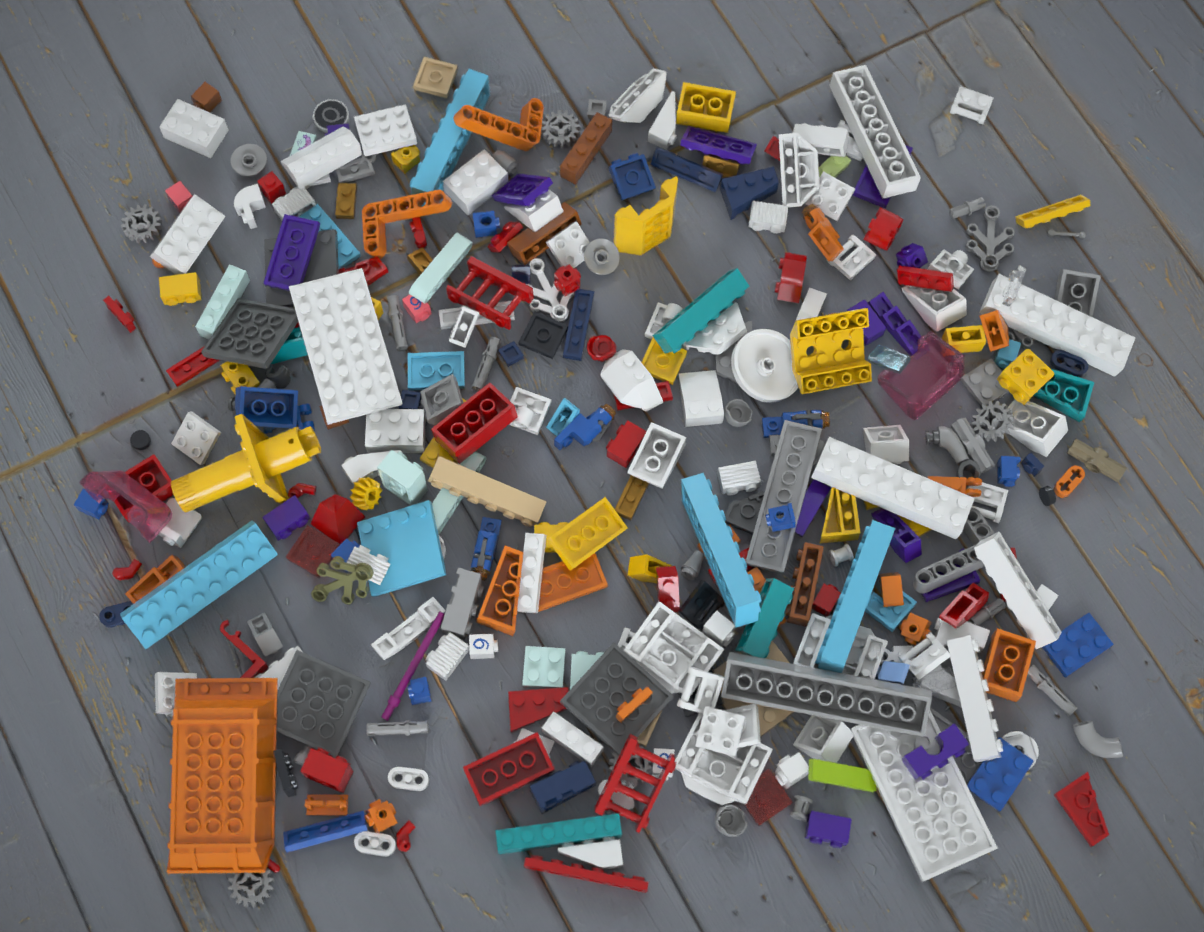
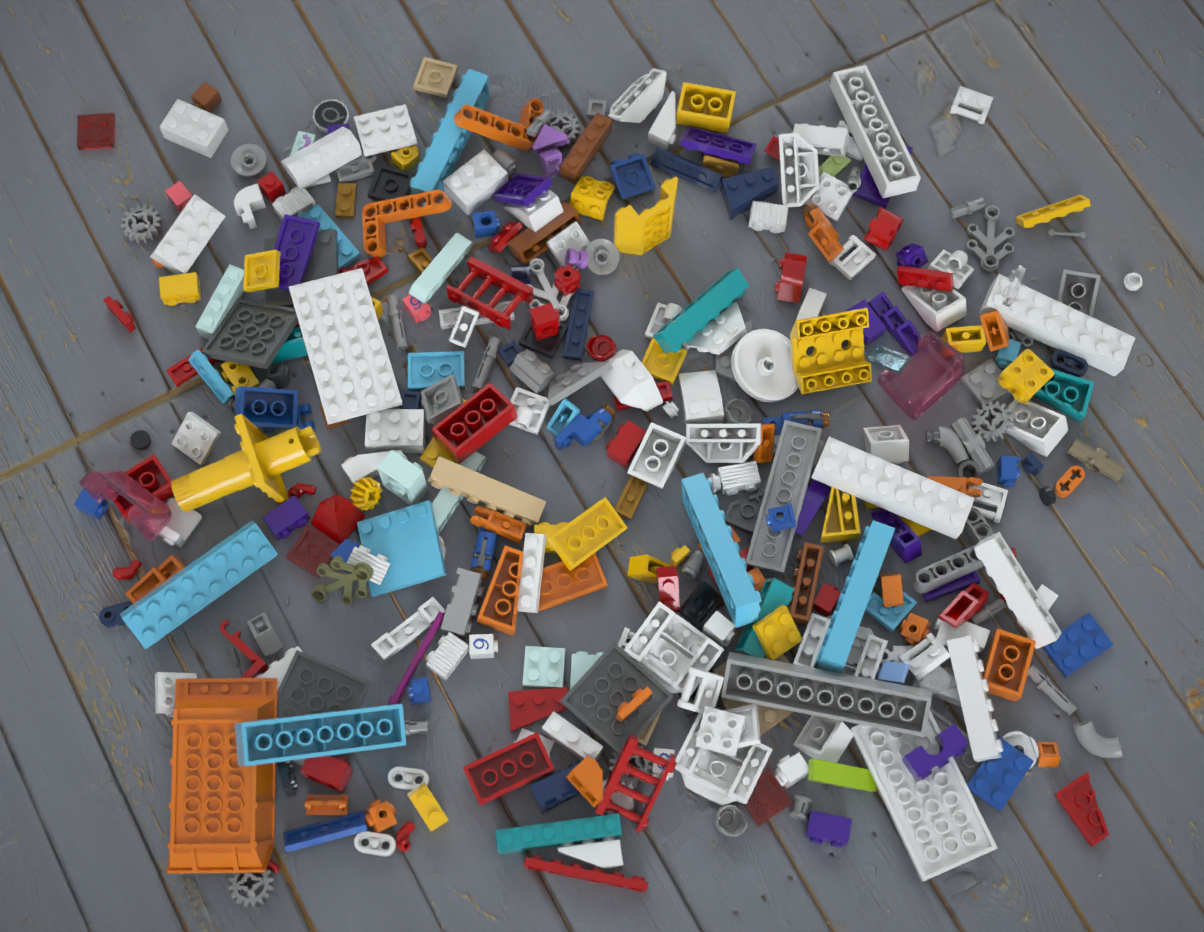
(96, 131): none -> clear red plate
(211, 376): none -> medium azure plate
(261, 271): none -> yellow plate
(319, 734): none -> medium azure brick
(389, 183): none -> black plate
(427, 807): none -> yellow brick
(498, 523): none -> orange hinge
(532, 371): none -> light grey brick
(539, 122): none -> light grey axle
(545, 321): none -> red brick
(549, 138): none -> medium lavender slope
(550, 161): none -> medium lavender slope
(575, 378): none -> light grey wing
(576, 258): none -> medium lavender wheel
(588, 780): none -> orange slope
(591, 197): none -> yellow bracket
(671, 409): none -> white plate
(679, 555): none -> yellow plate
(715, 482): none -> white plate
(723, 441): none -> white wedge
(764, 451): none -> orange slope
(777, 632): none -> yellow plate
(854, 179): none -> light grey pin
(1048, 754): none -> orange slope
(1133, 281): none -> white plate

